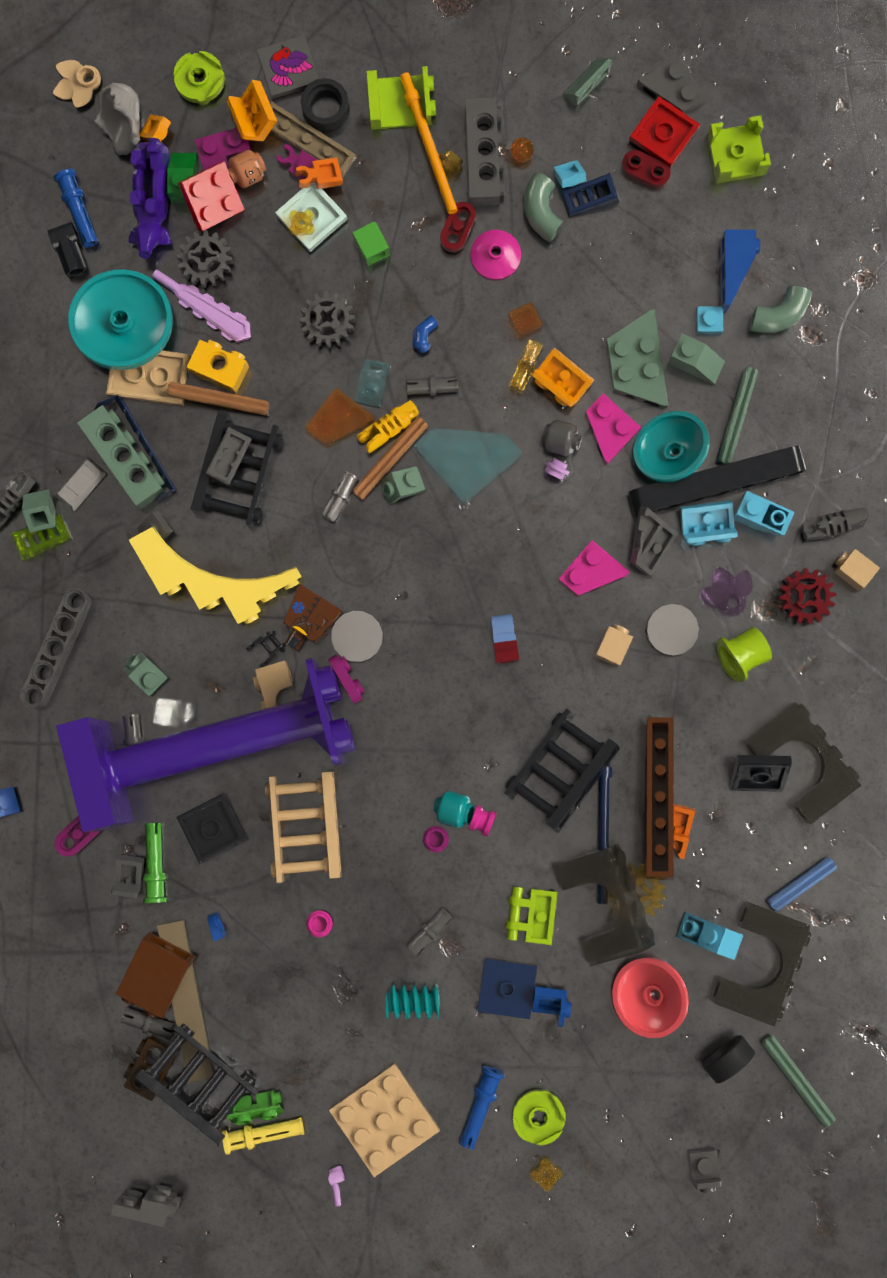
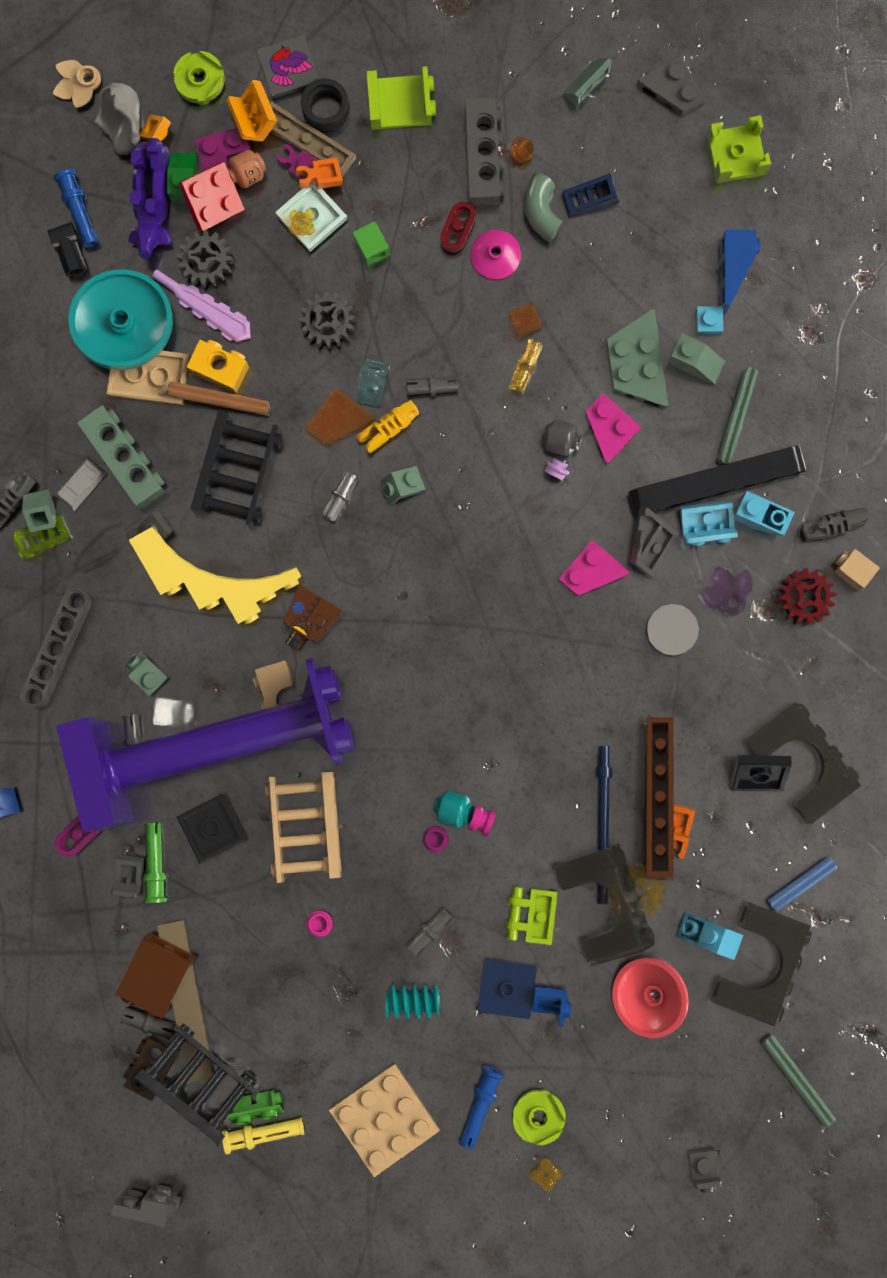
(144, 442): dark blue piece -> none
(216, 927): blue tile -> none
(228, 456): dark grey plate -> none
(272, 654): black piece -> none
(336, 1176): lavender hand -> none
(341, 668): magenta plate -> none
(357, 636): light grey tile -> none
(390, 457): medium nougat axle -> none
(413, 100): light orange bar -> none
(420, 334): blue arm -> none
(450, 161): clear yellow plate -> none
(467, 458): clear light blue plate -> none
(504, 639): leg -> none
(562, 378): light orange bracket -> none
(569, 174): medium azure plate -> none
(572, 793): black fence -> none
(614, 645): tan brick -> none
(645, 170): dark red plate -> none
(664, 131): red plate -> none
(666, 436): teal dish -> none
(729, 1059): black tyre -> none
(743, 653): lime piece -> none
(785, 314): sand green cylinder -> none

